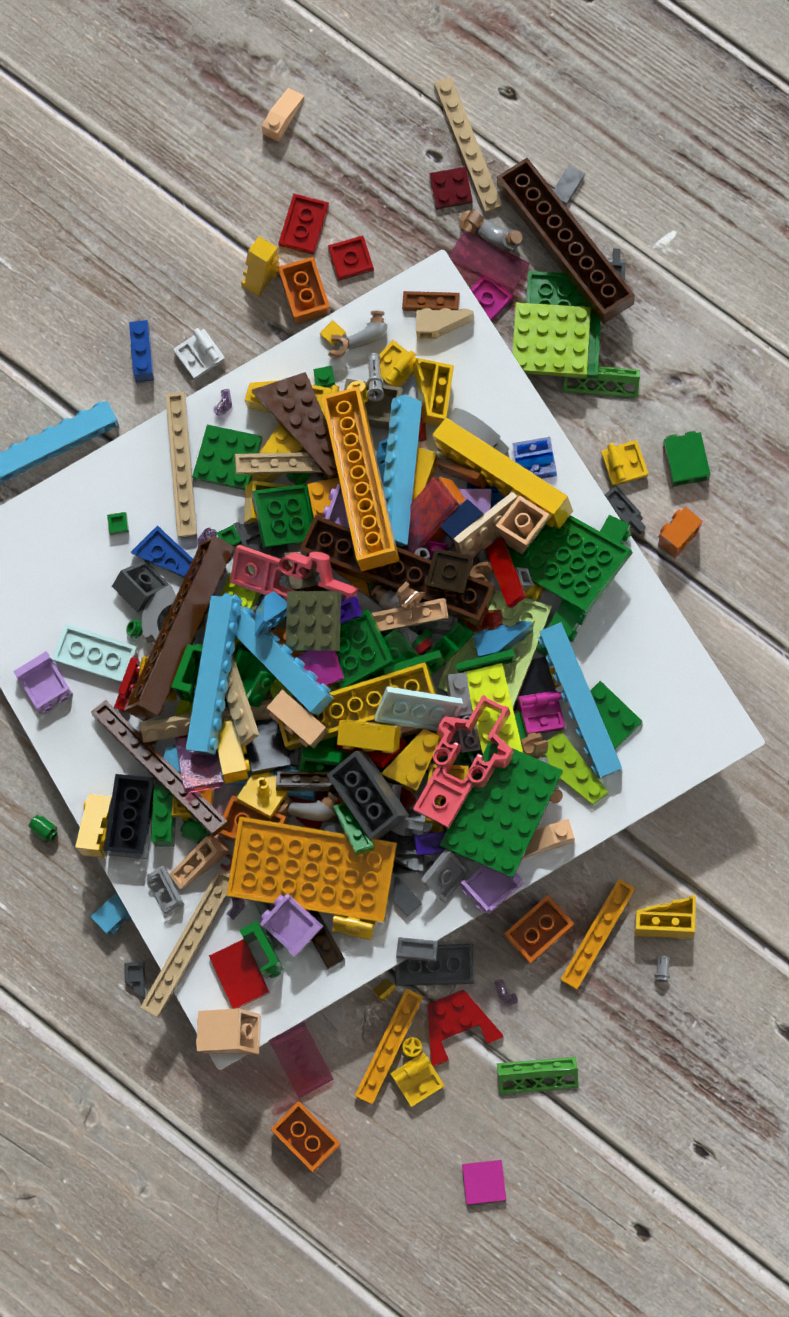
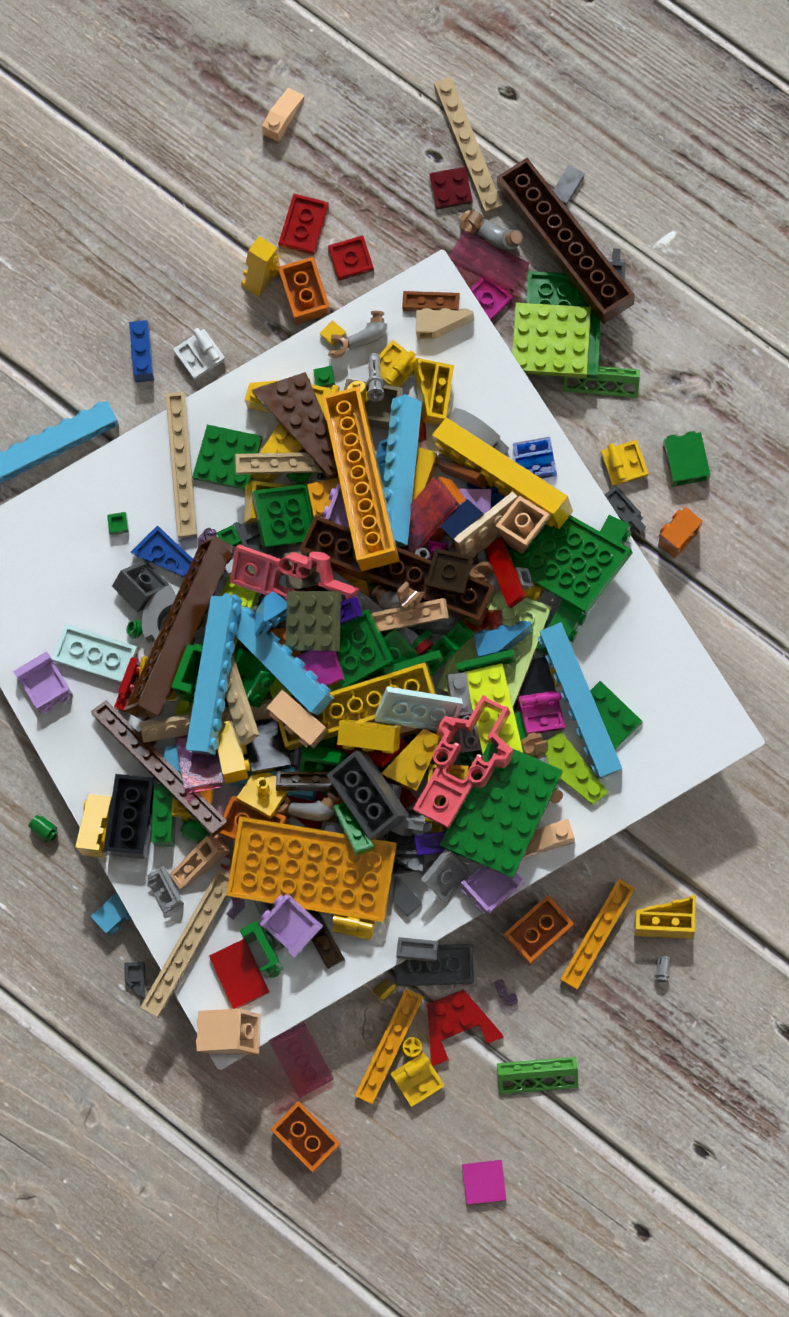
(225, 404): clear purple arm -> none

